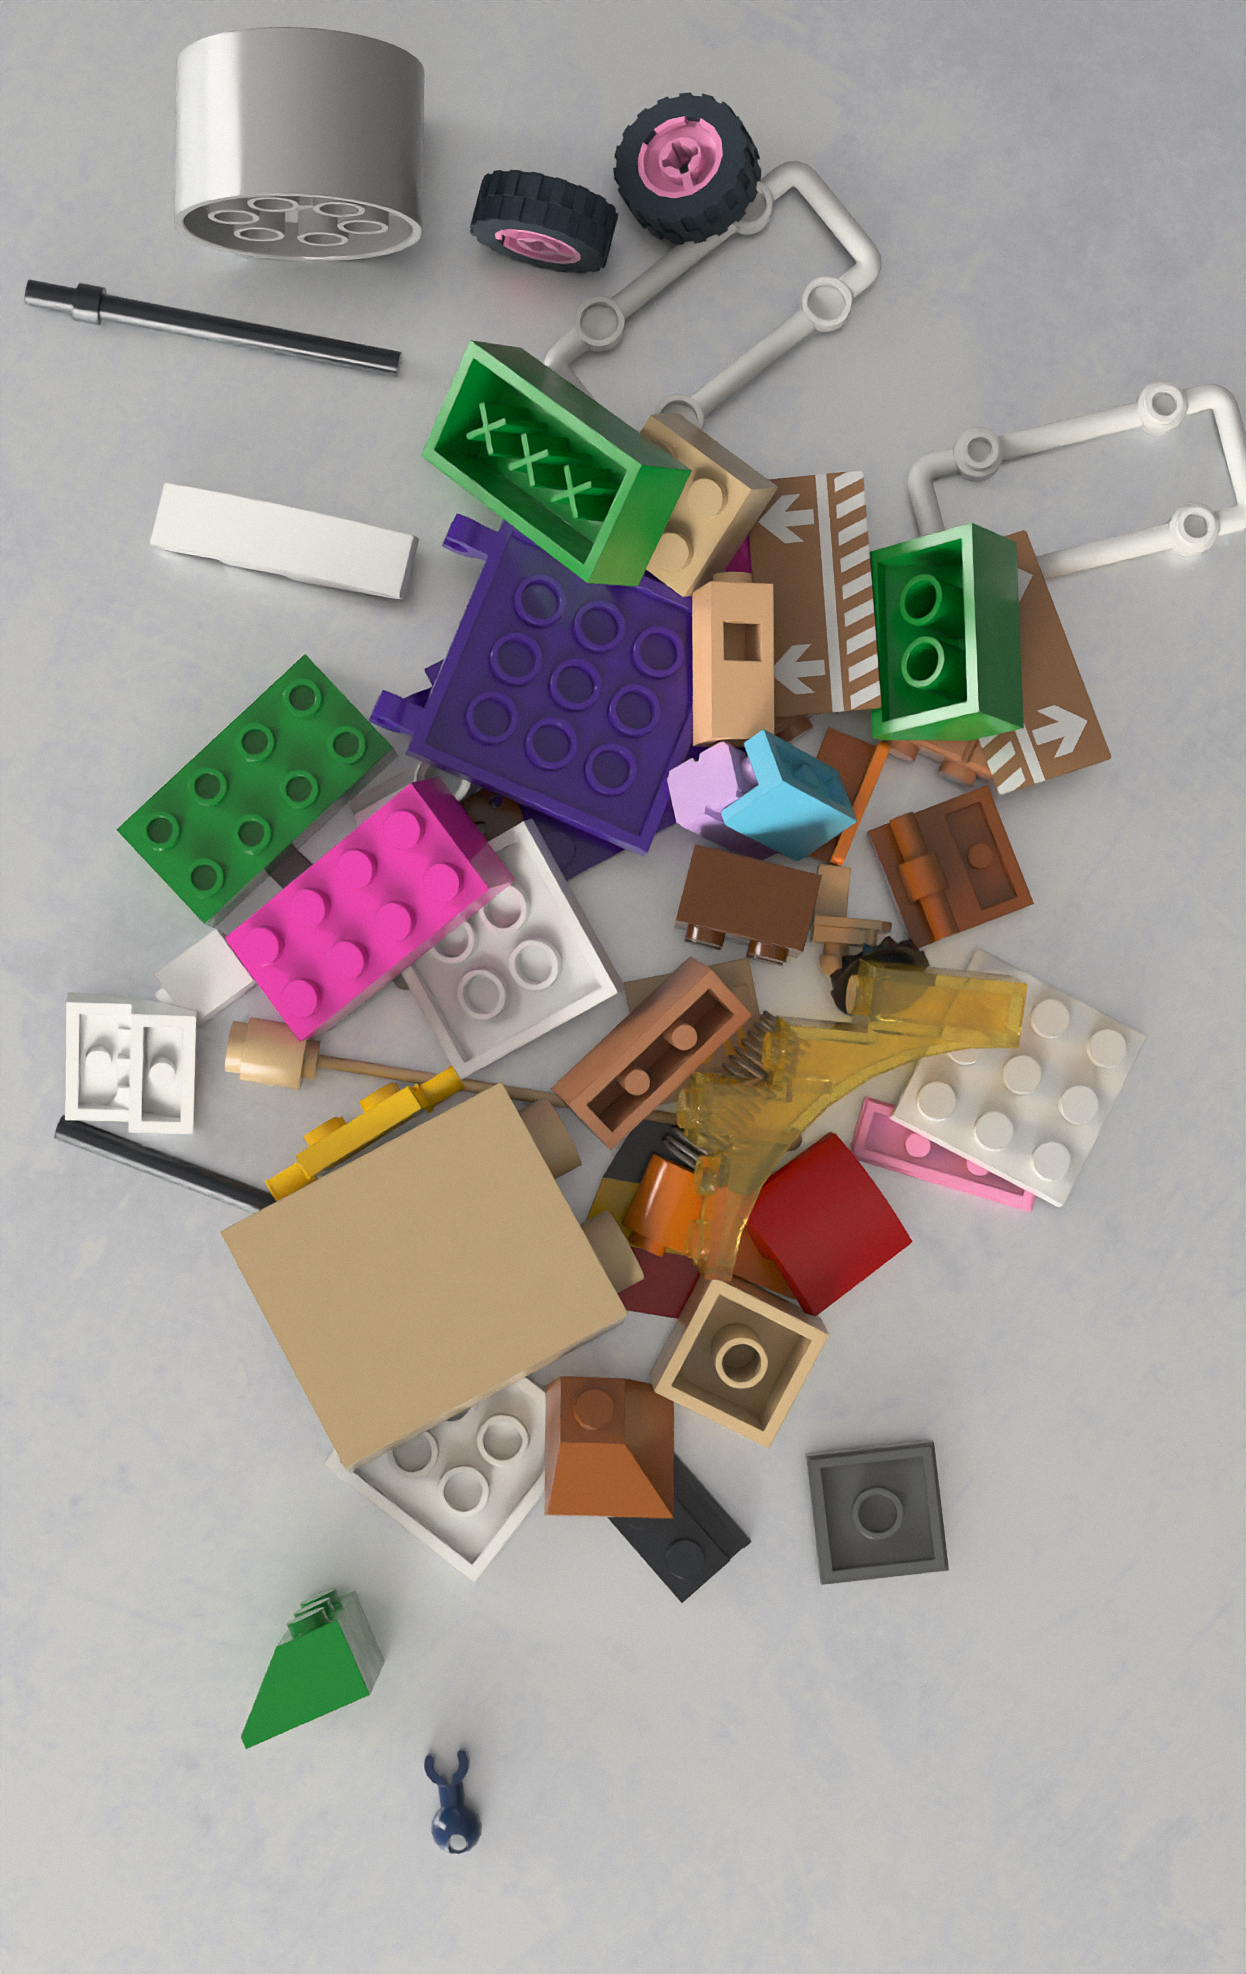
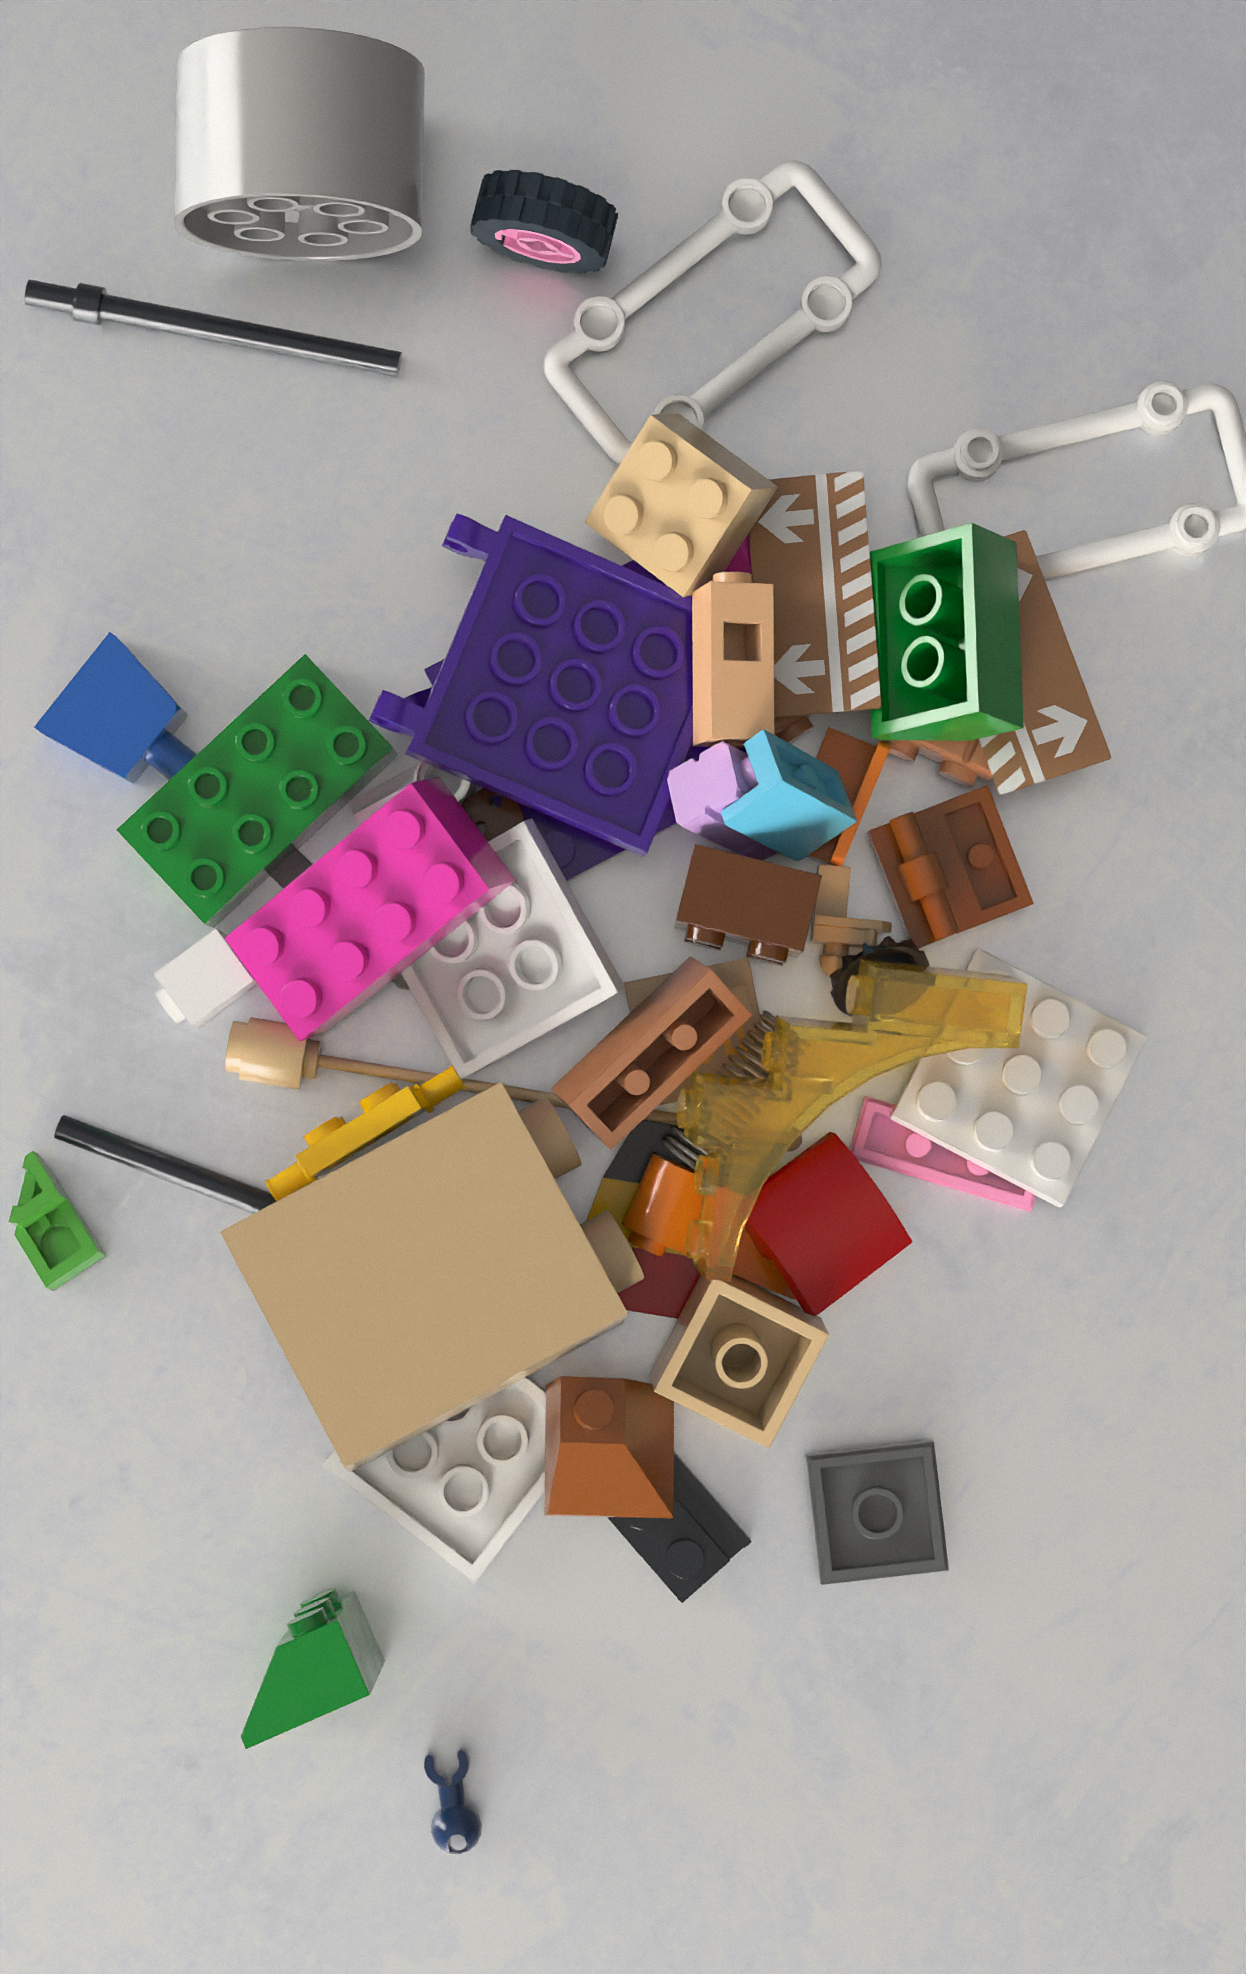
(51, 1227): none -> bright green slope
(118, 716): none -> blue torso
(130, 1062): white slope -> none
(284, 541): white slope -> none
(555, 464): green brick -> none
(719, 176): black wheel -> none

